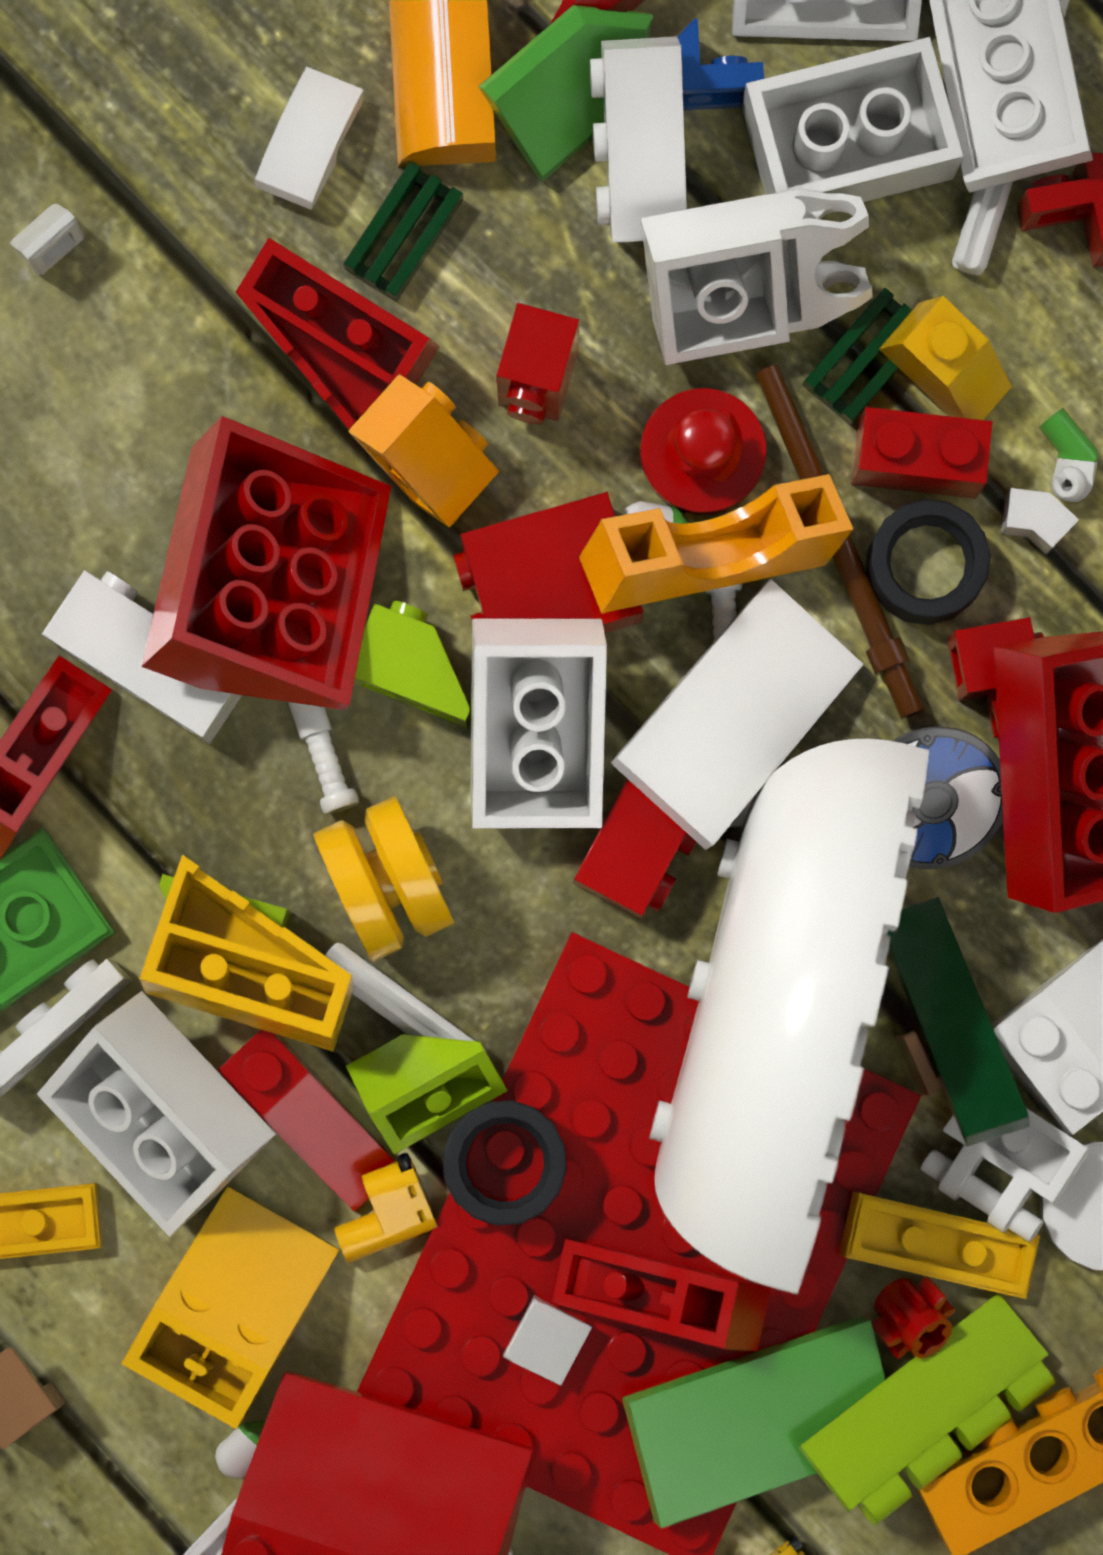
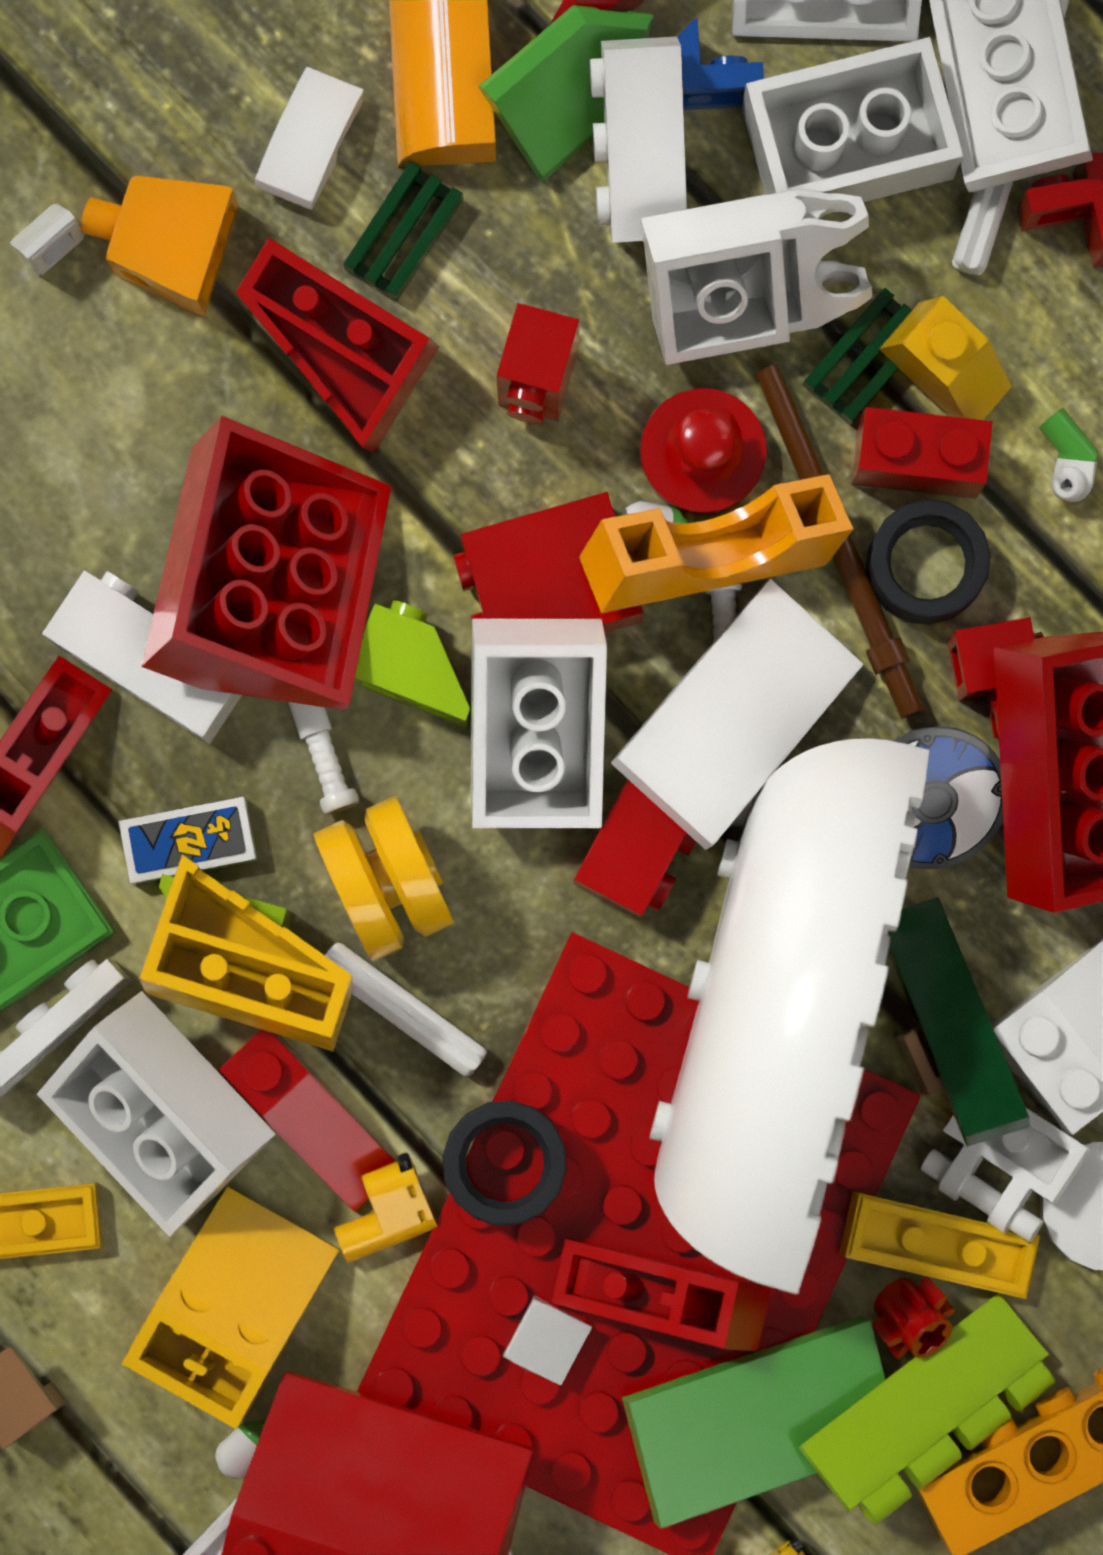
(166, 236): none -> light orange torso
(206, 834): none -> tile
(423, 1085): lime slope -> none
(425, 449): light orange brick -> none
(1037, 517): white piece -> none

